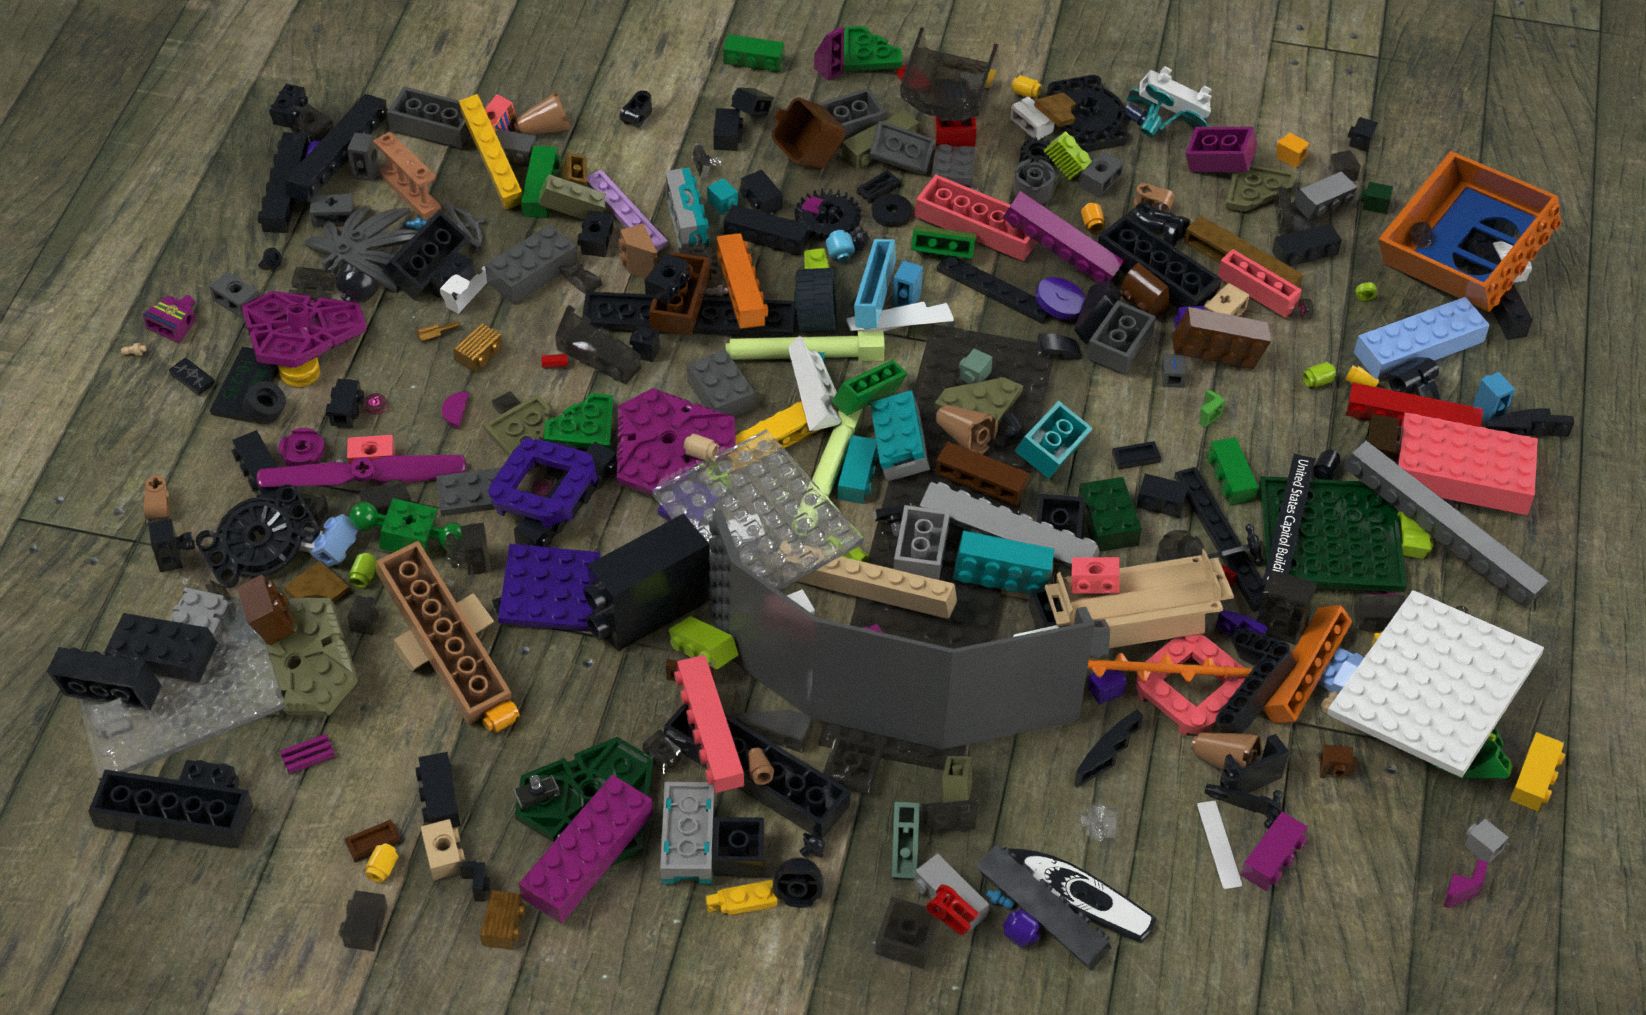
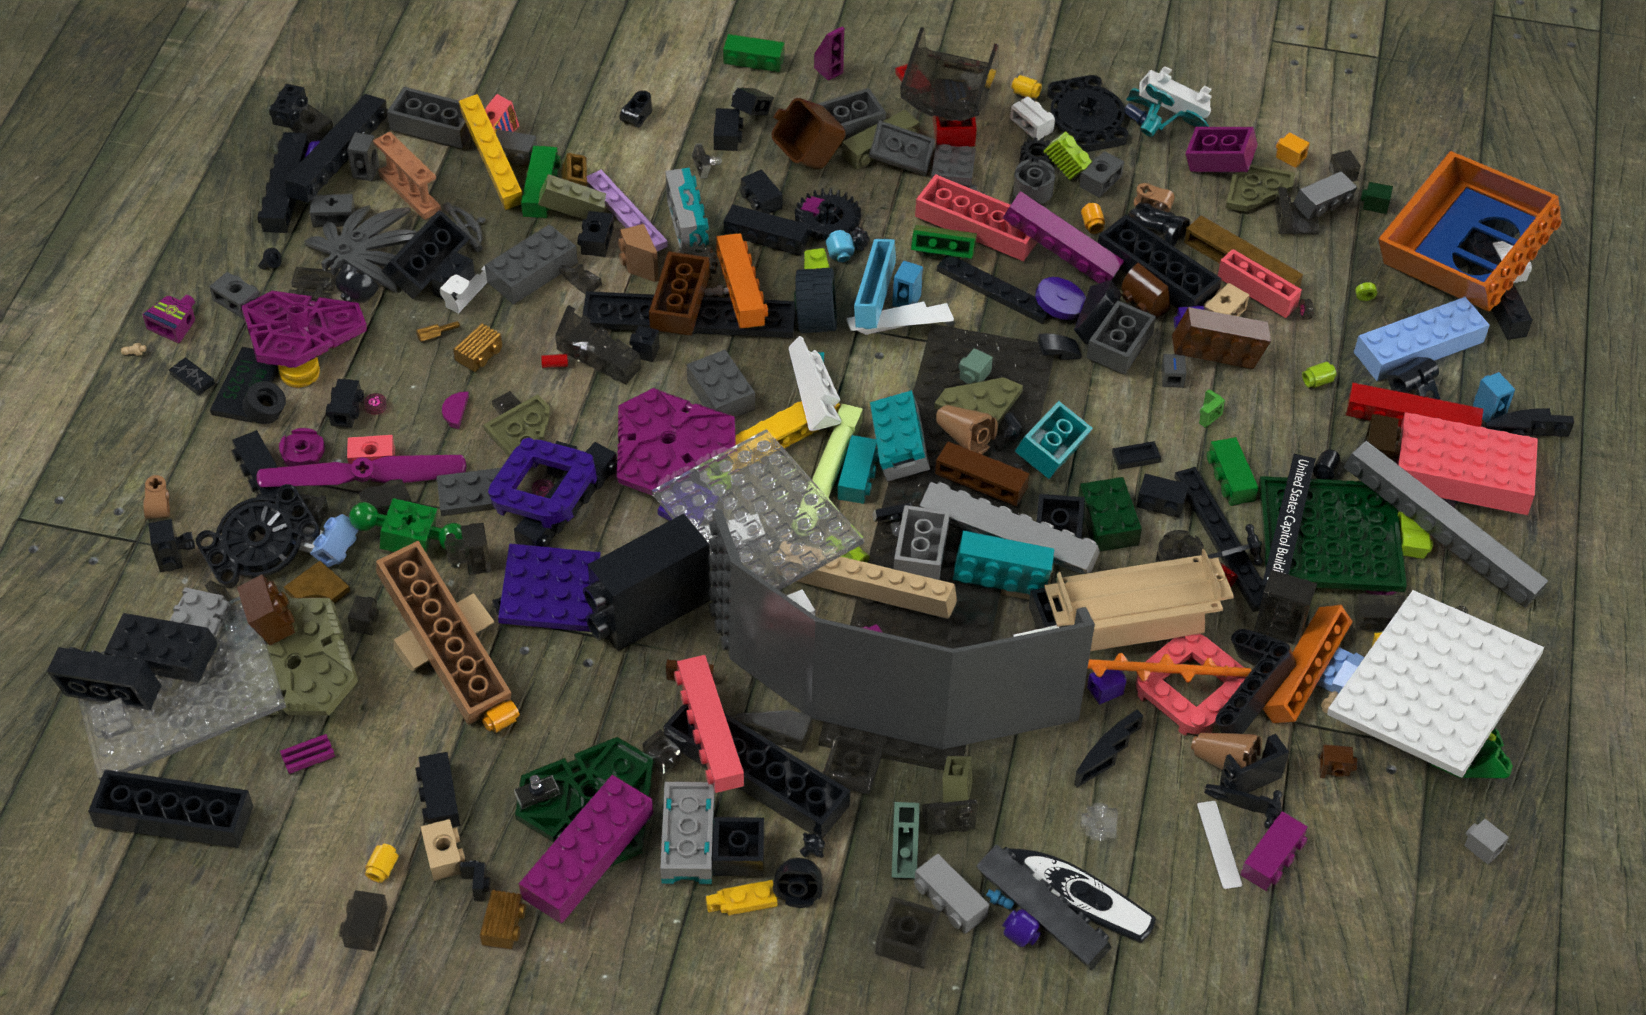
(210, 773): black brick -> none
(362, 570): lime brick -> none
(363, 843): reddish brown tile -> none
(418, 223): dark azure piece -> none
(543, 118): medium nougat cone -> none
(583, 423): green plate -> none
(667, 278): black brick -> none
(700, 638): lime brick -> none
(701, 447): tan brick -> none
(722, 196): teal brick -> none
(760, 769): medium nougat cone -> none
(865, 346): yellowish green brick -> none
(869, 51): green plate -> none
(869, 387): green brick -> none
(880, 187): black tile -> none
(895, 202): black tile -> none
(952, 909): red piece -> none
(1057, 108): pearl gold tile -> none
(1095, 575): coral brick -> none
(1100, 639): dark grey brick -> none
(1229, 622): dark purple slope -> none
(1307, 245): black brick -> none
(1360, 376): yellow cone -> none
(1362, 134): black brick -> none
(1421, 229): clear smoke wheel -> none
(1464, 888): magenta slope -> none
(1538, 772): yellow brick -> none

